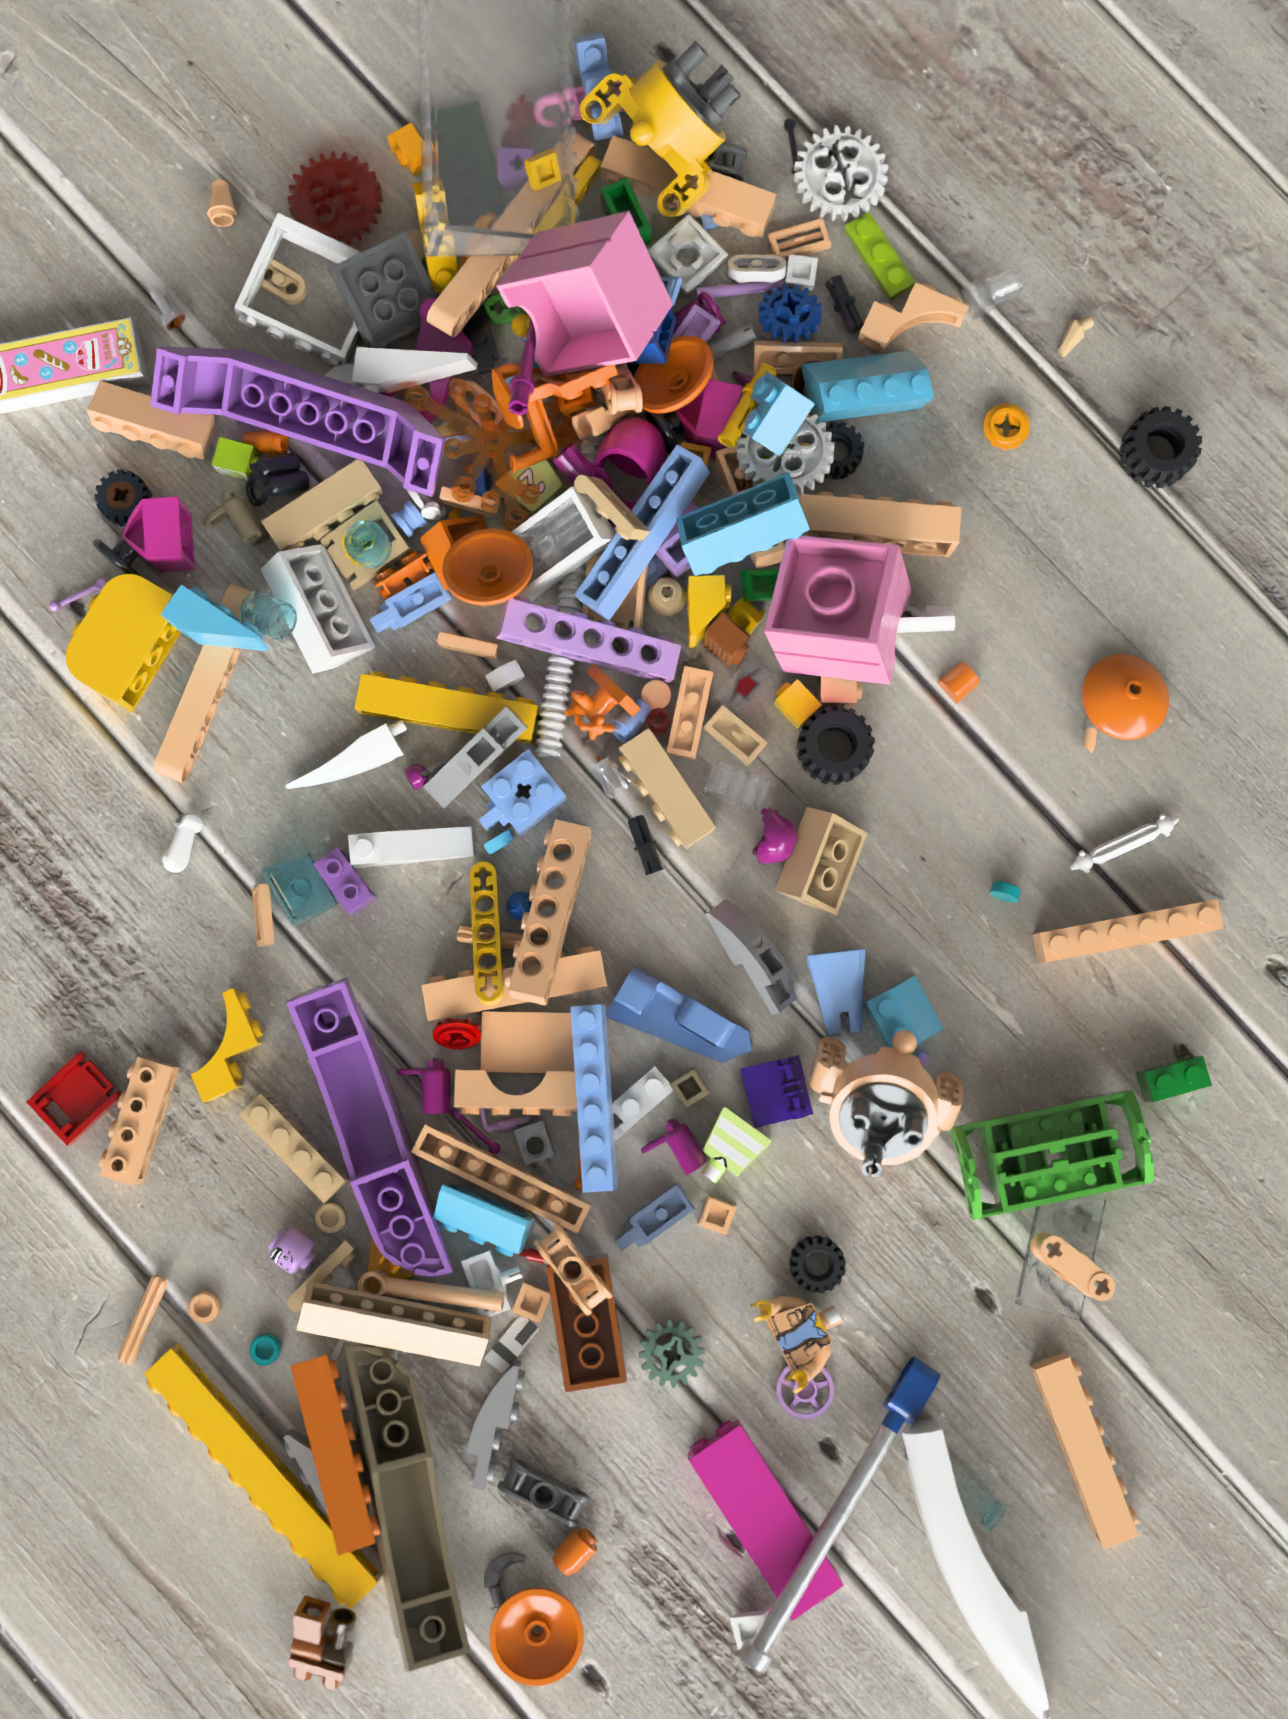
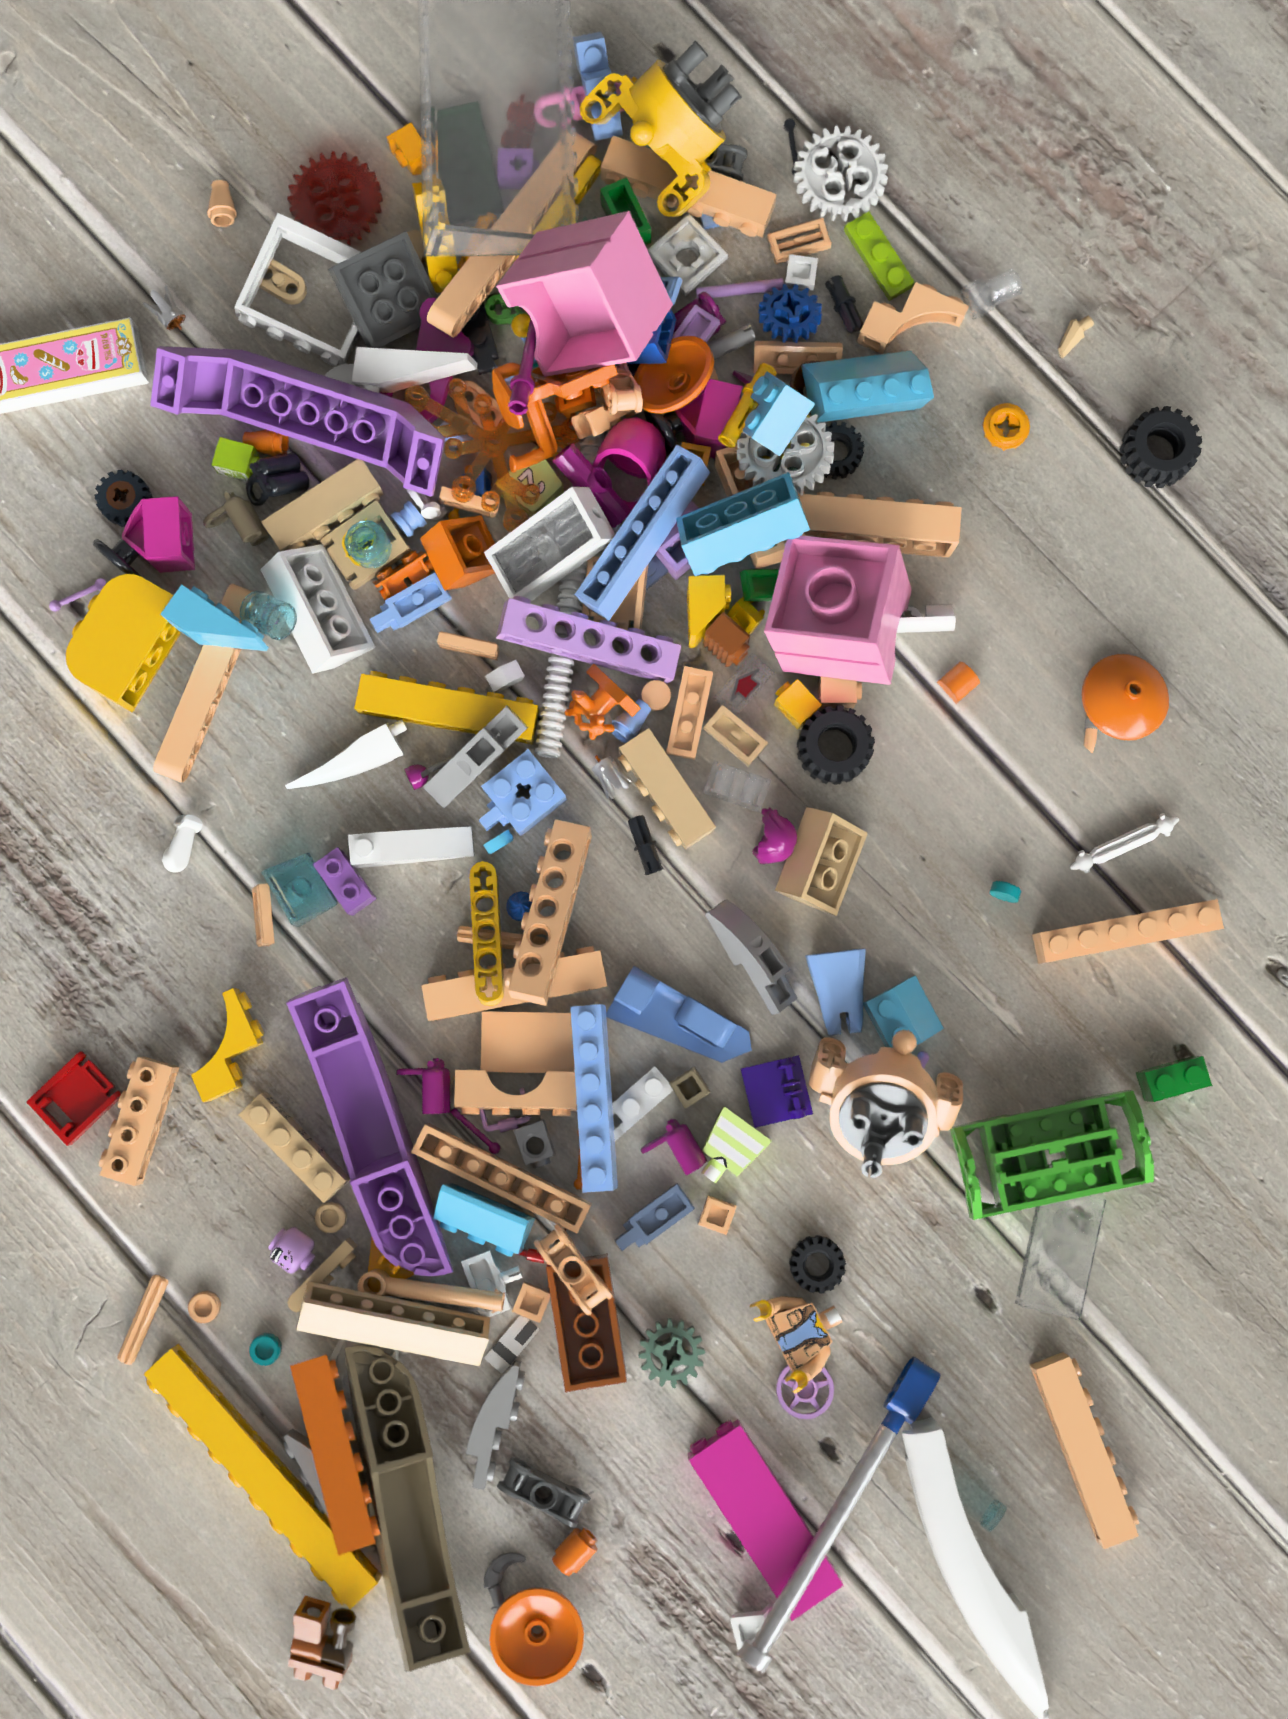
(133, 417): light nougat brick -> none
(456, 1033): red gear -> none
(485, 556): orange dish -> none
(543, 169): yellow tile -> none
(611, 507): tan plate -> none
(658, 728): clear red pin -> none
(666, 601): tan cone -> none
(756, 268): white plate -> none
(1072, 1266): light nougat piece -> none

